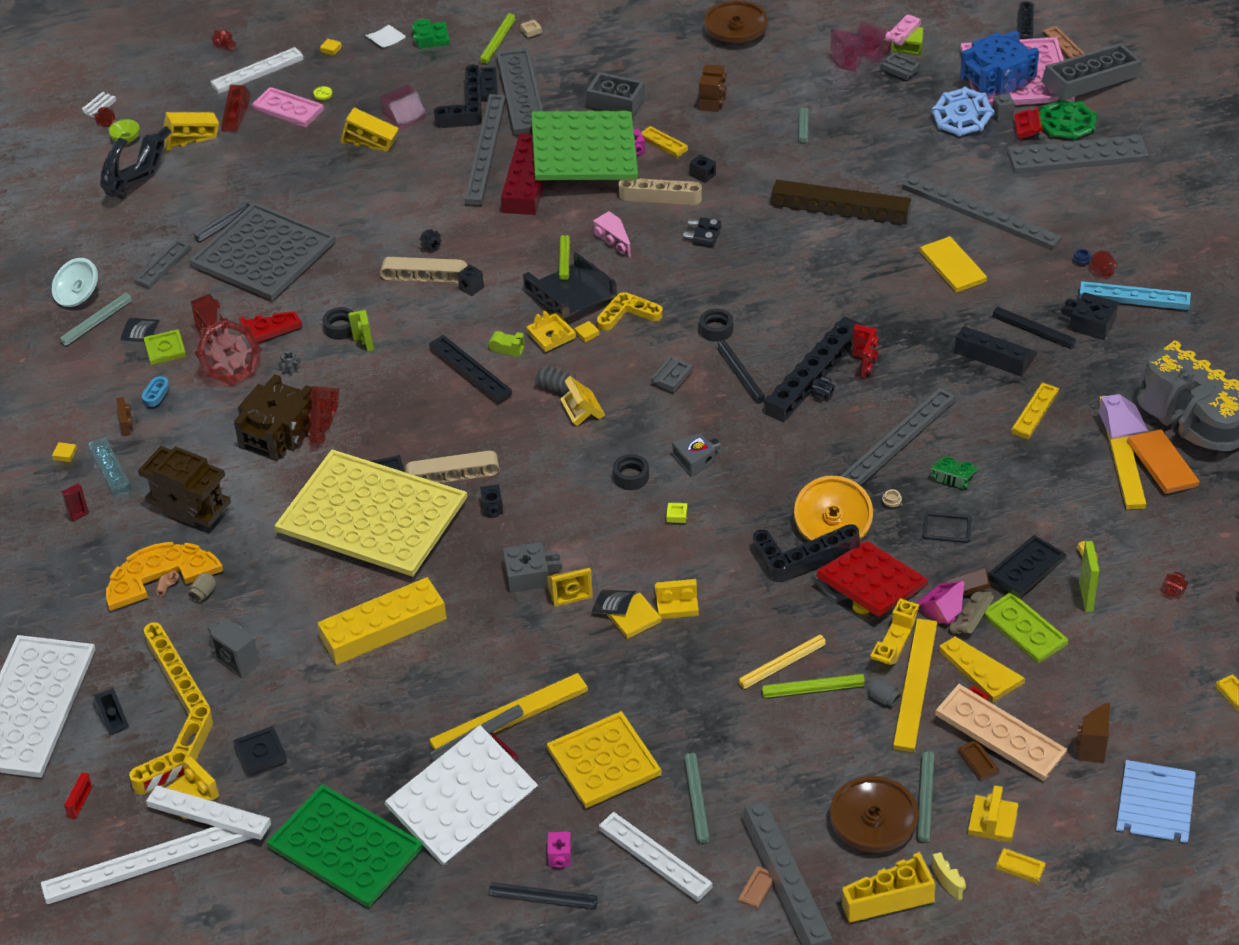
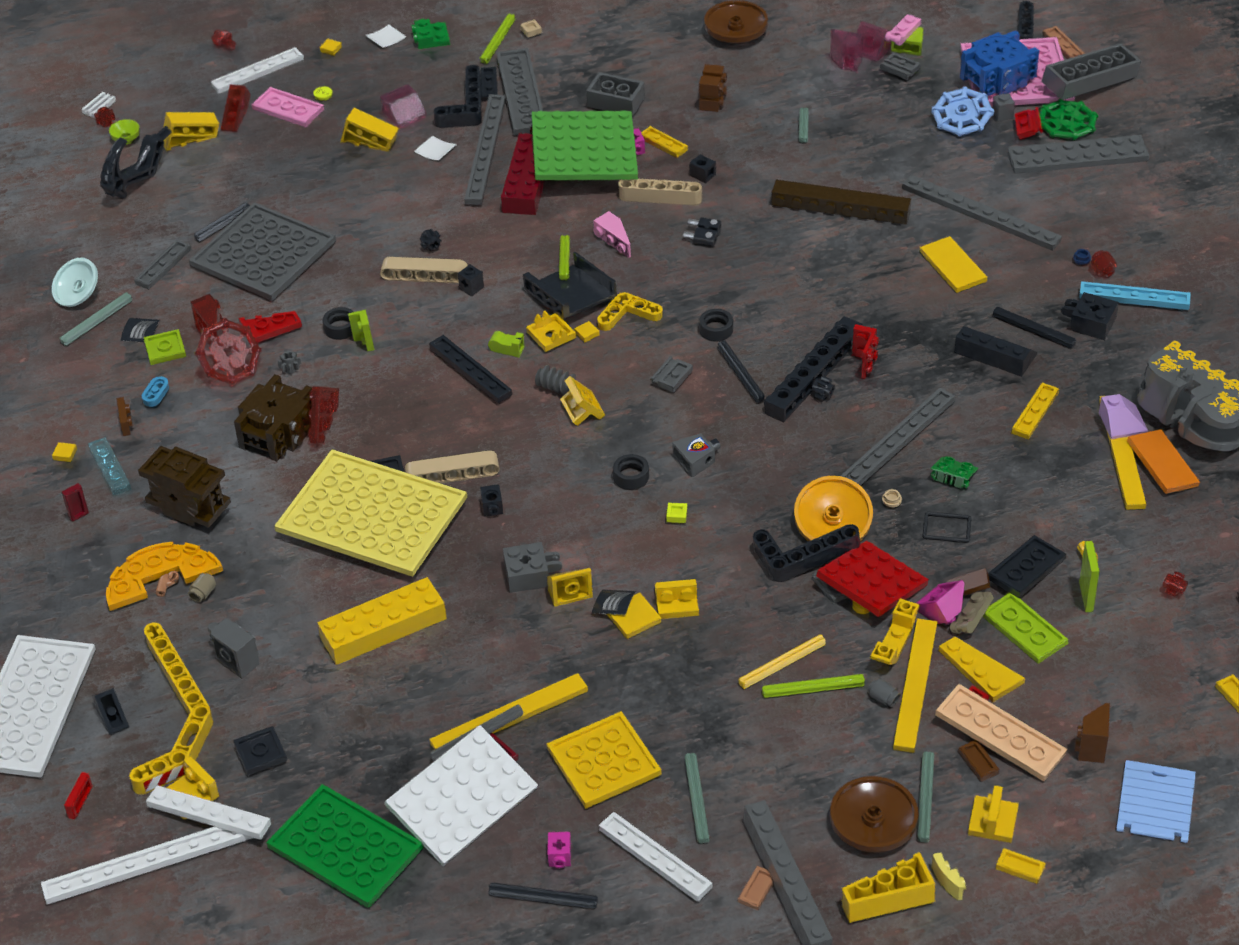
(434, 148): none -> white sticker

